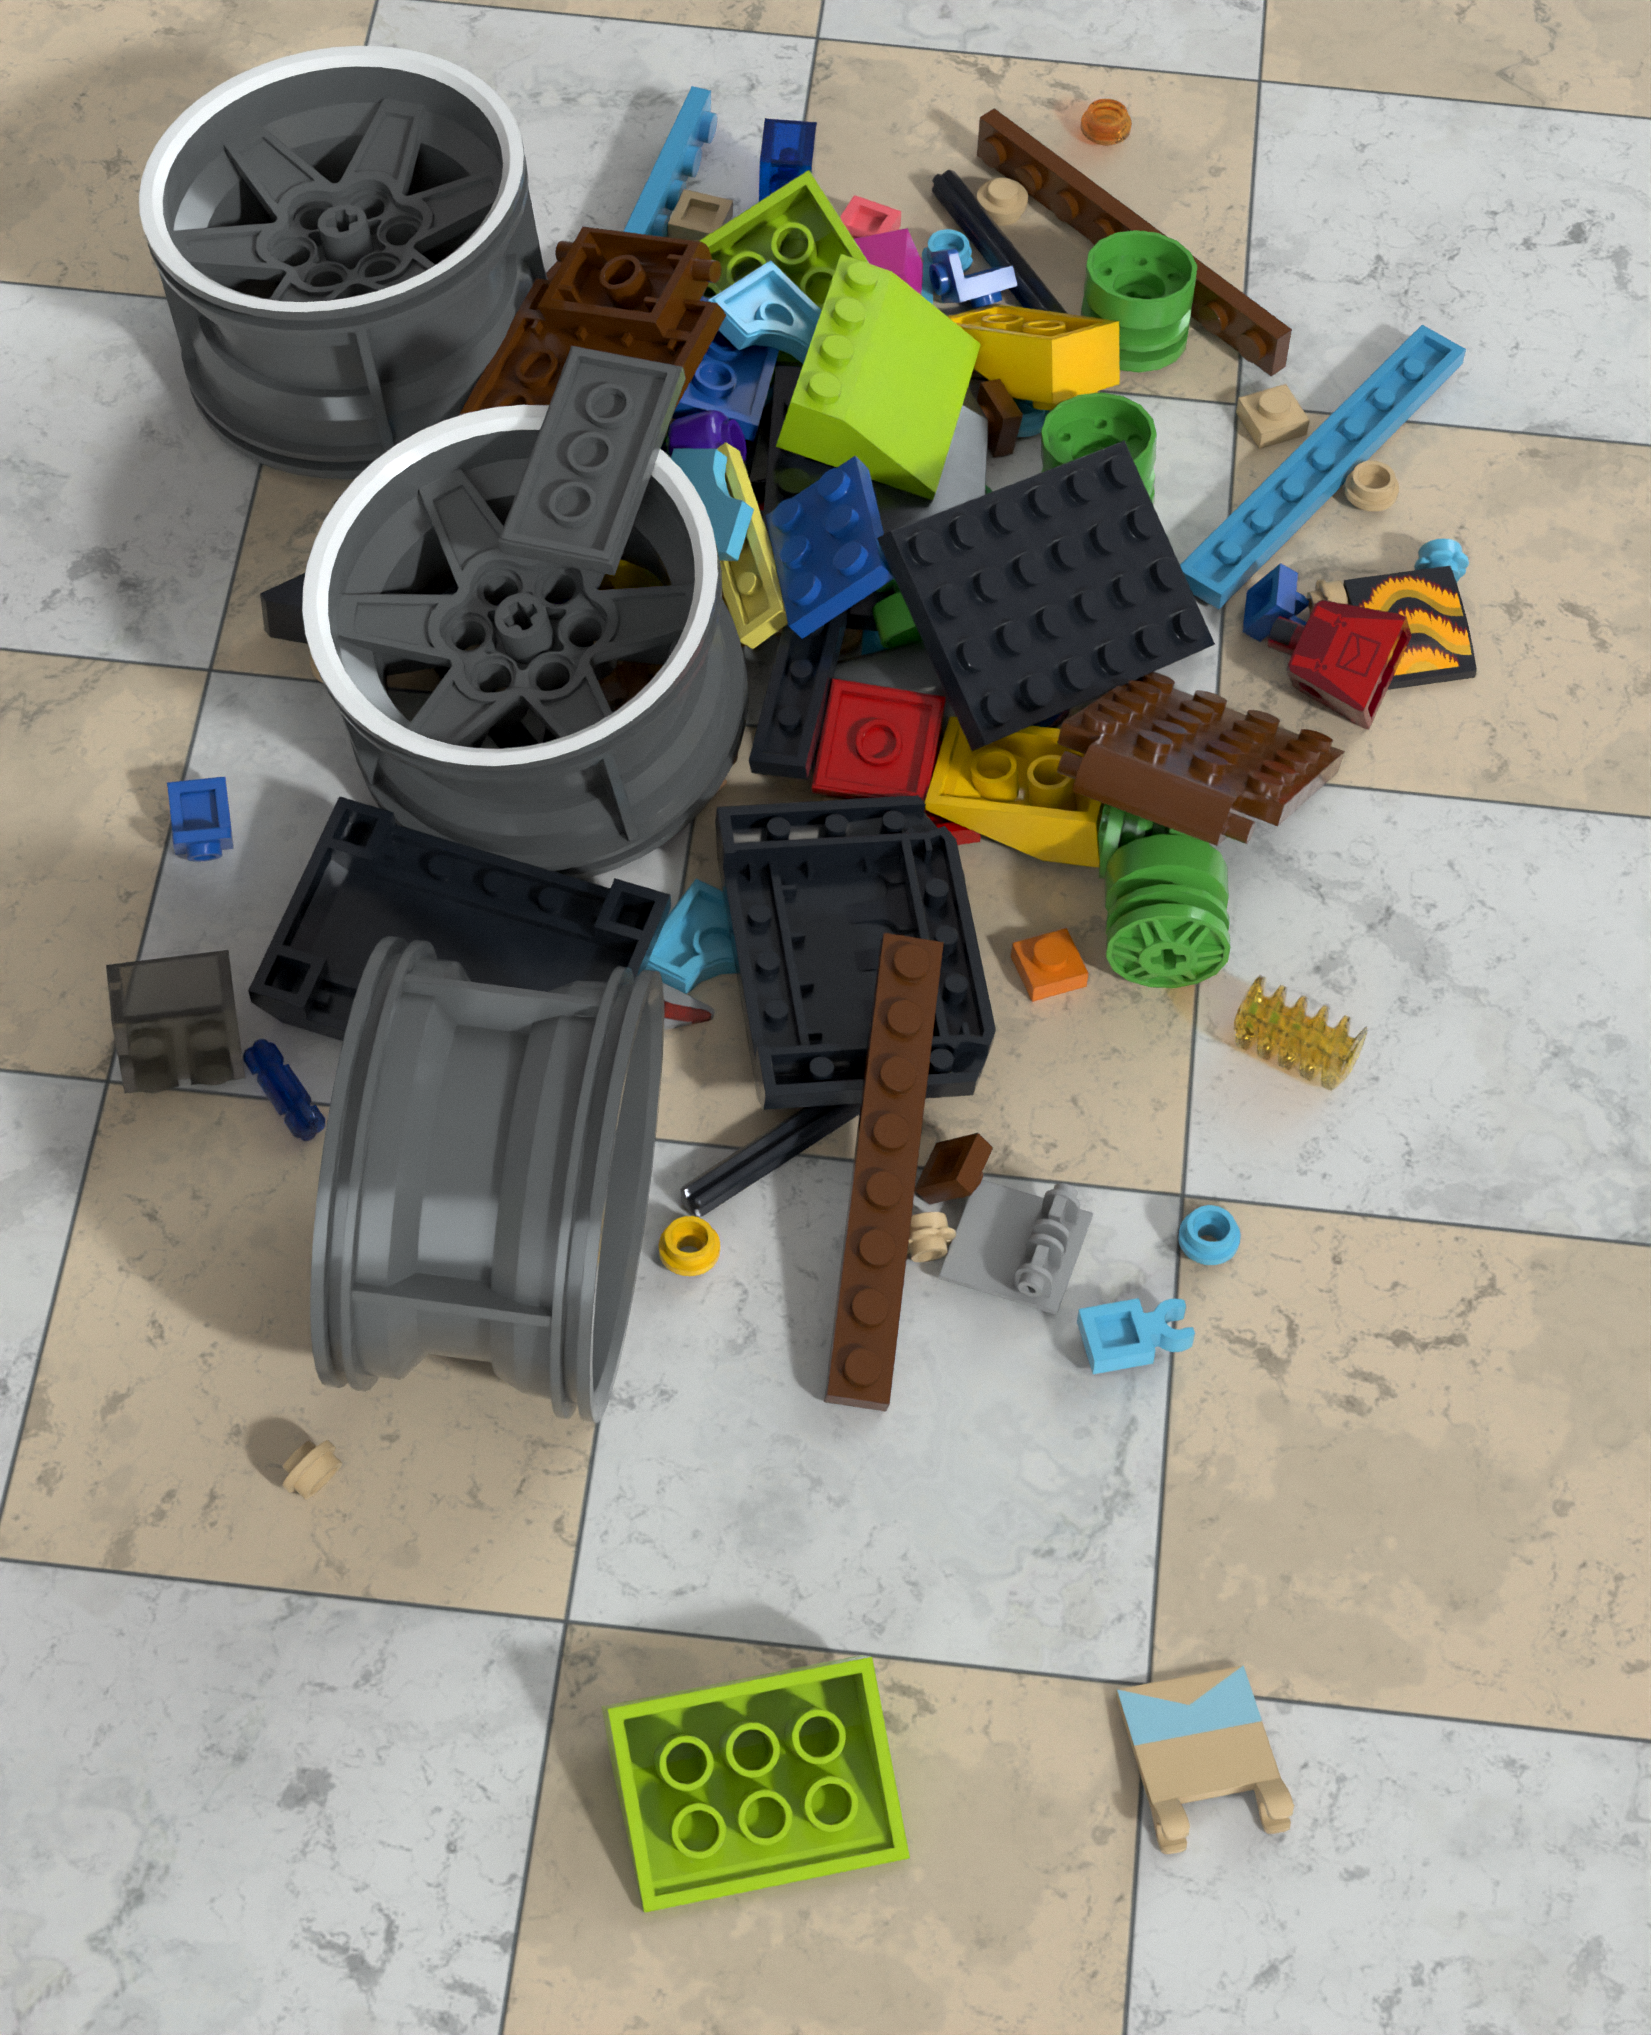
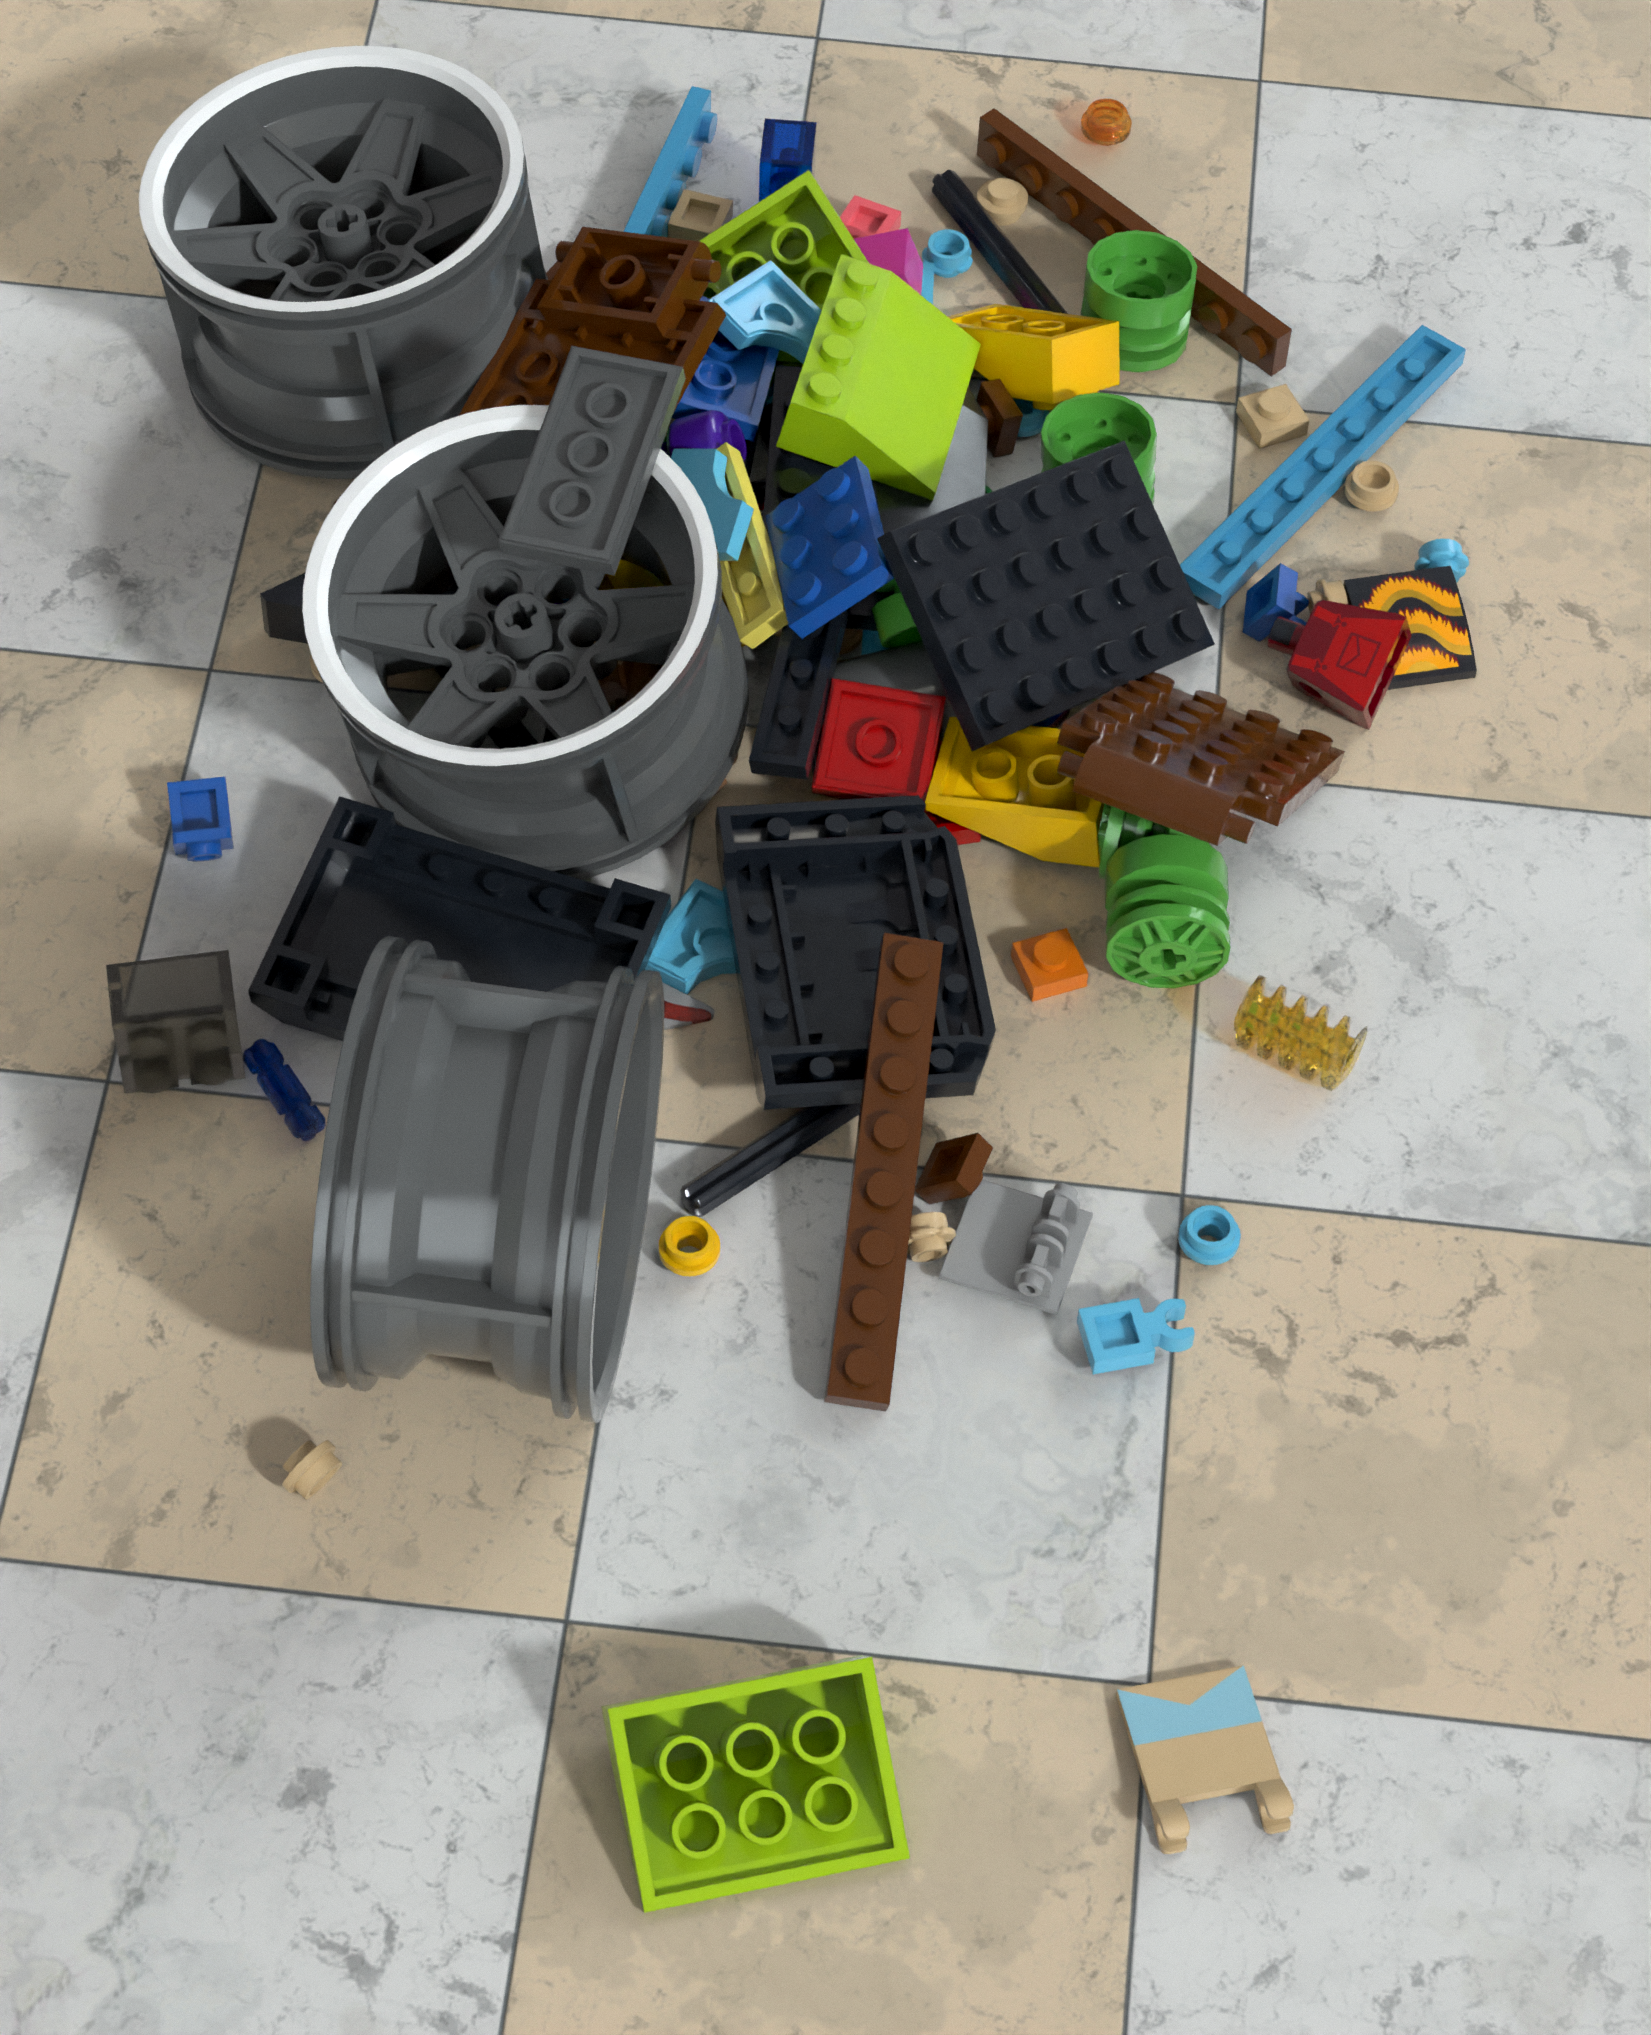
(979, 287): bracket -> none

